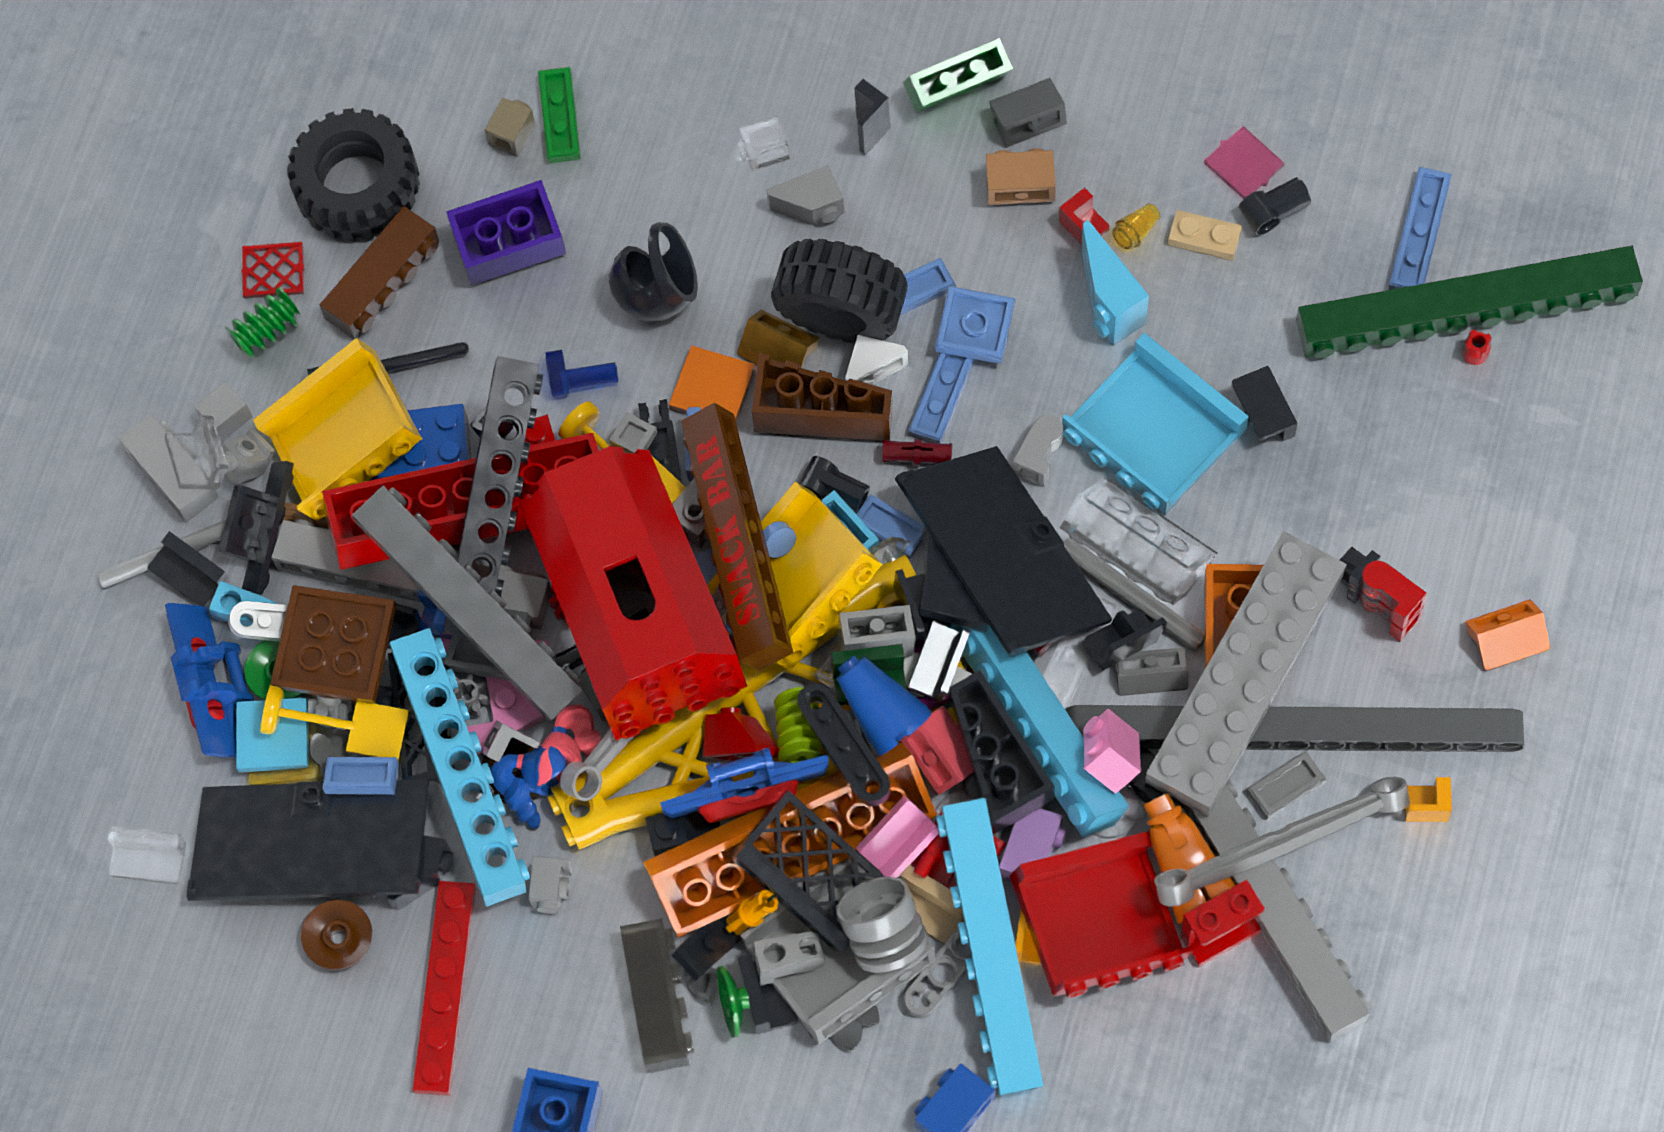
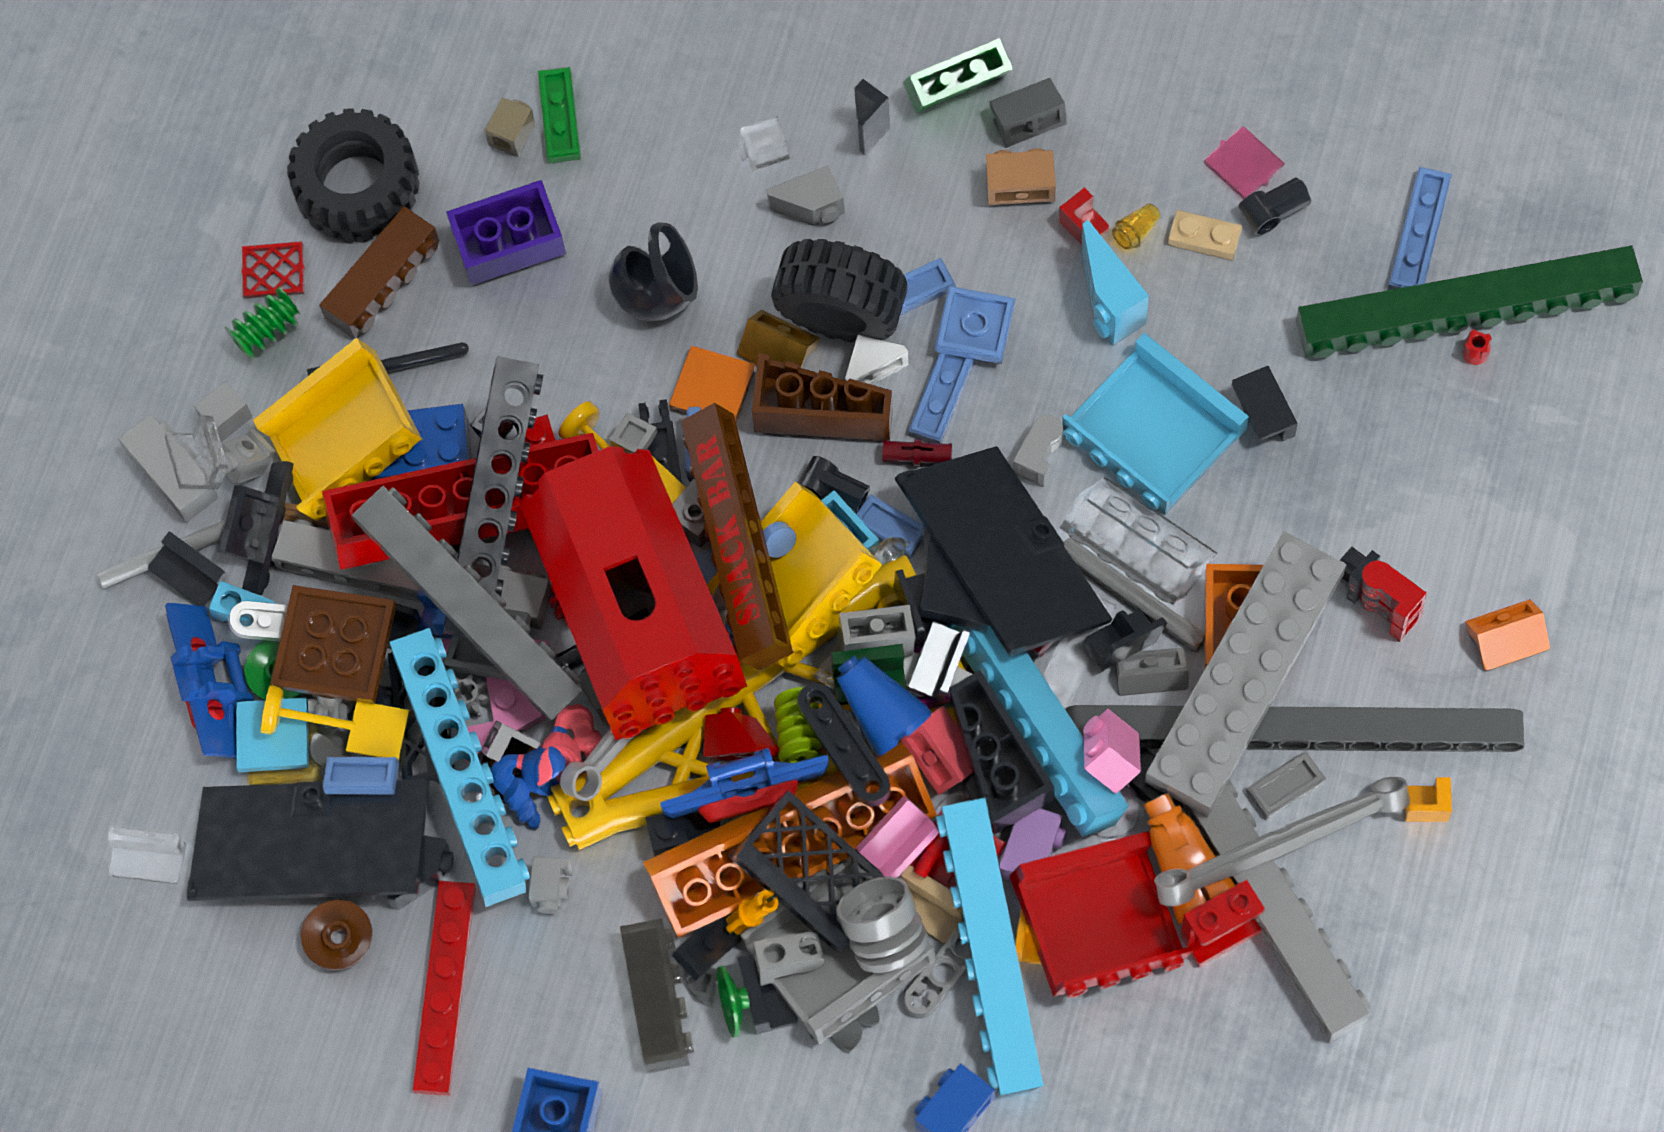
(564, 380): clear blue piece -> none

